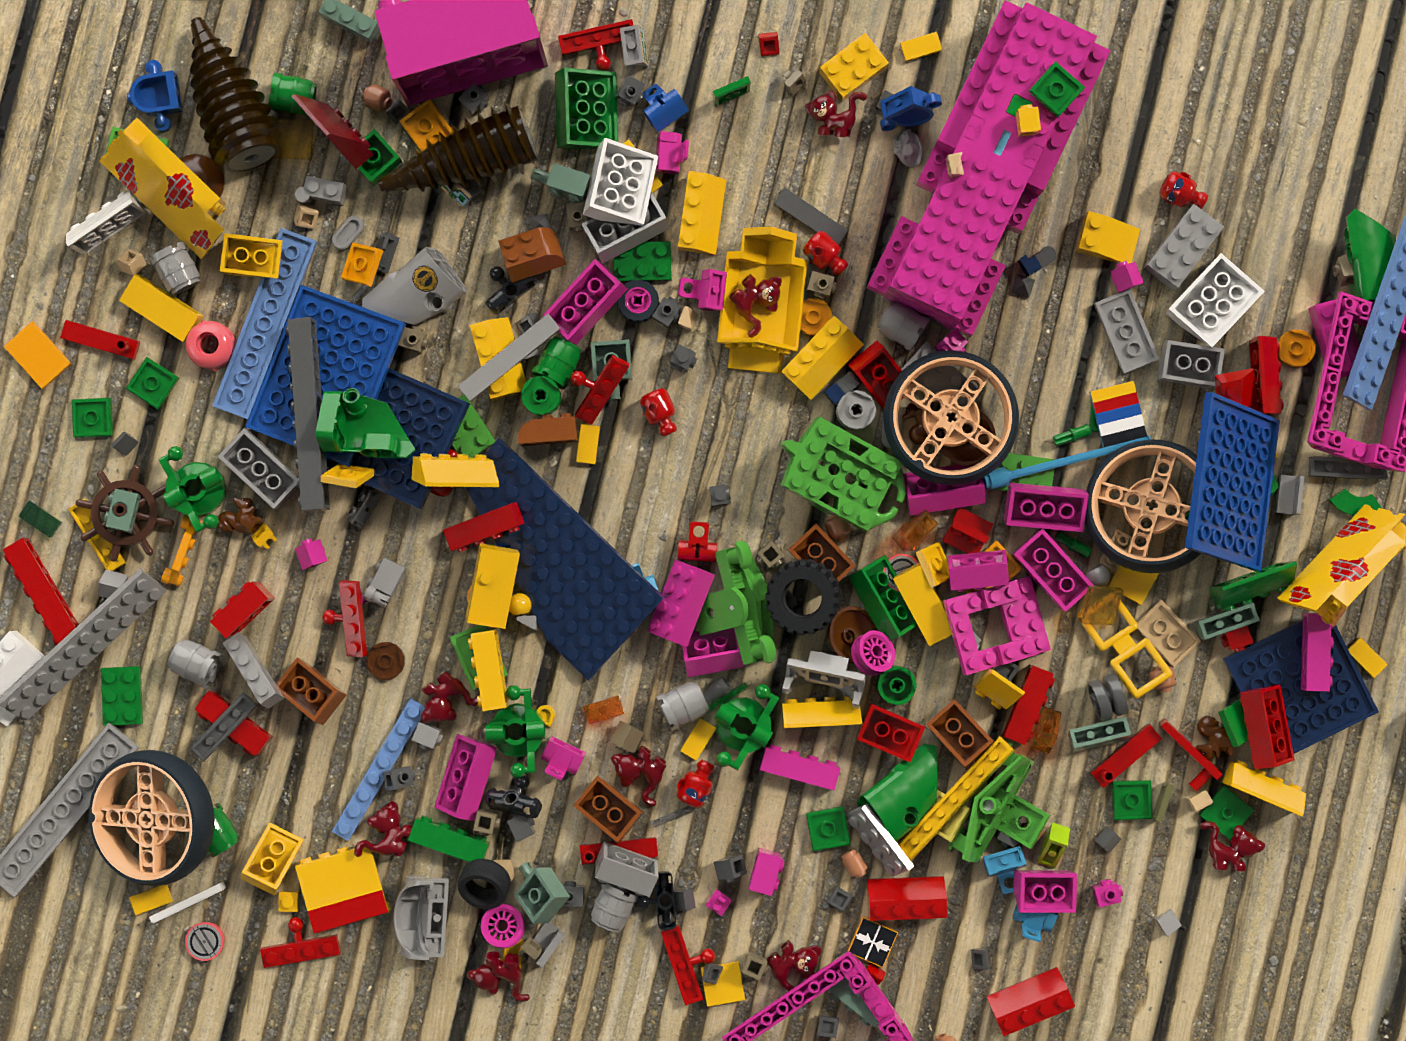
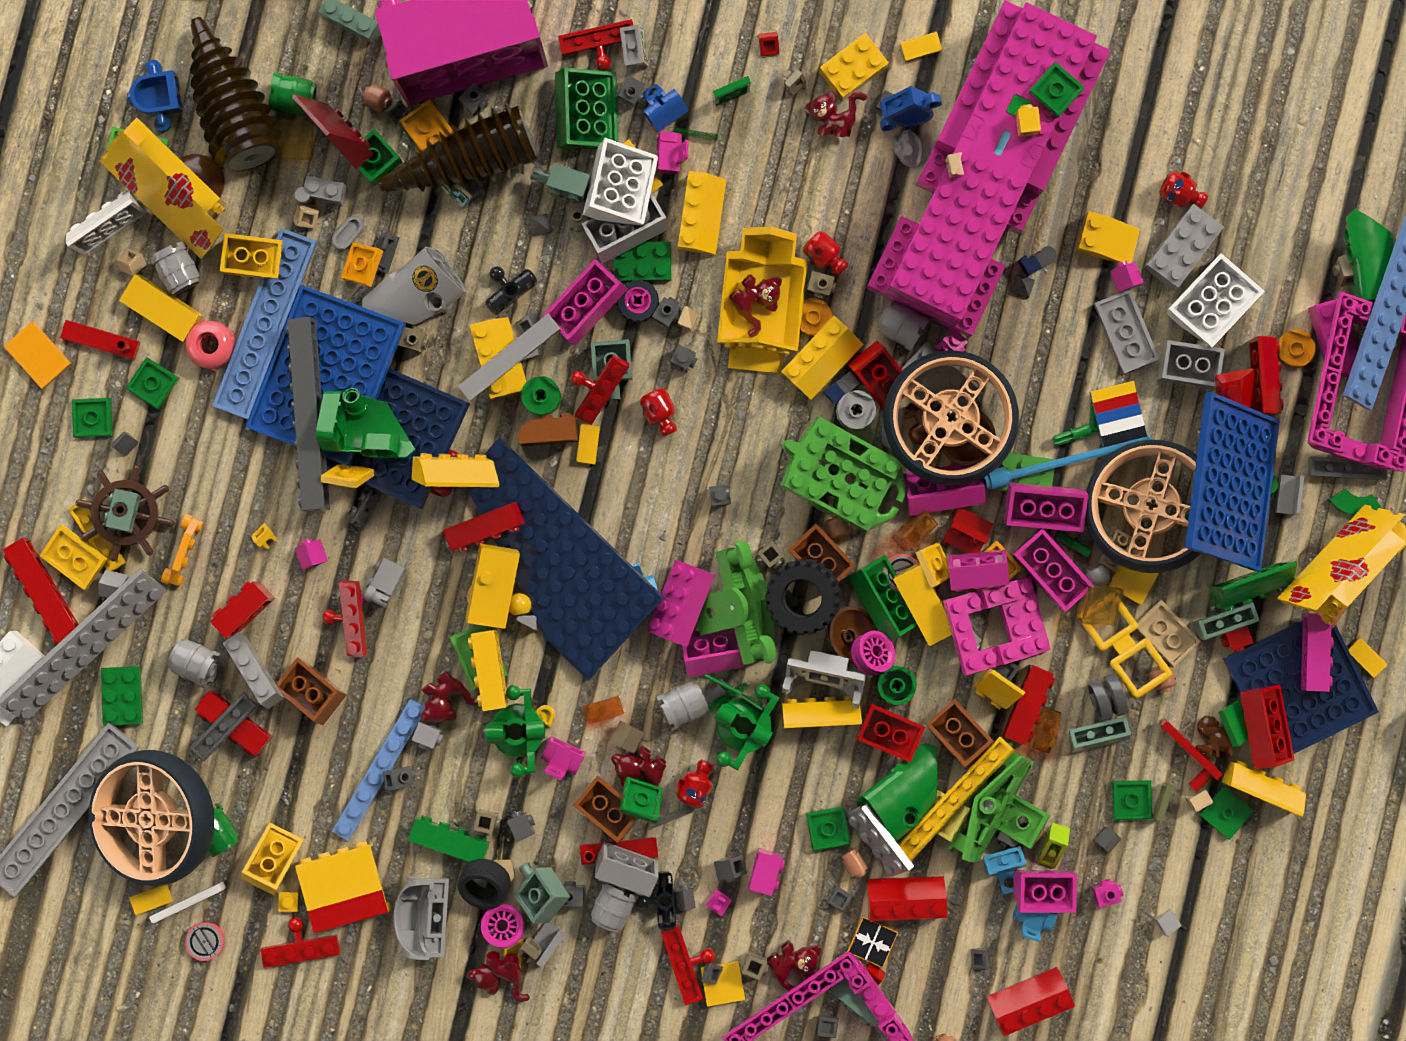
(40, 519): clear green tile -> none
(73, 557): none -> yellow plate
(206, 501): green piece -> none
(243, 520): reddish brown animal -> none
(260, 469): light grey brick -> none
(385, 660): reddish brown tile -> none
(386, 822): dark red animal -> none
(465, 777): dark pink slope -> none
(473, 434): bright green plate -> none
(504, 800): black piece -> none
(531, 253): dark orange brick -> none
(558, 361): green piece -> none
(641, 800): none -> green tile
(697, 133): none -> green piece
(697, 547): red piece -> none
(698, 739): yellow tile -> none
(707, 290): dark pink piece -> none
(756, 702): none -> green piece
(800, 768): dark pink brick -> none
(809, 215): dark grey tile -> none
(1125, 755): red piece -> none
(1242, 845): dark red animal -> none

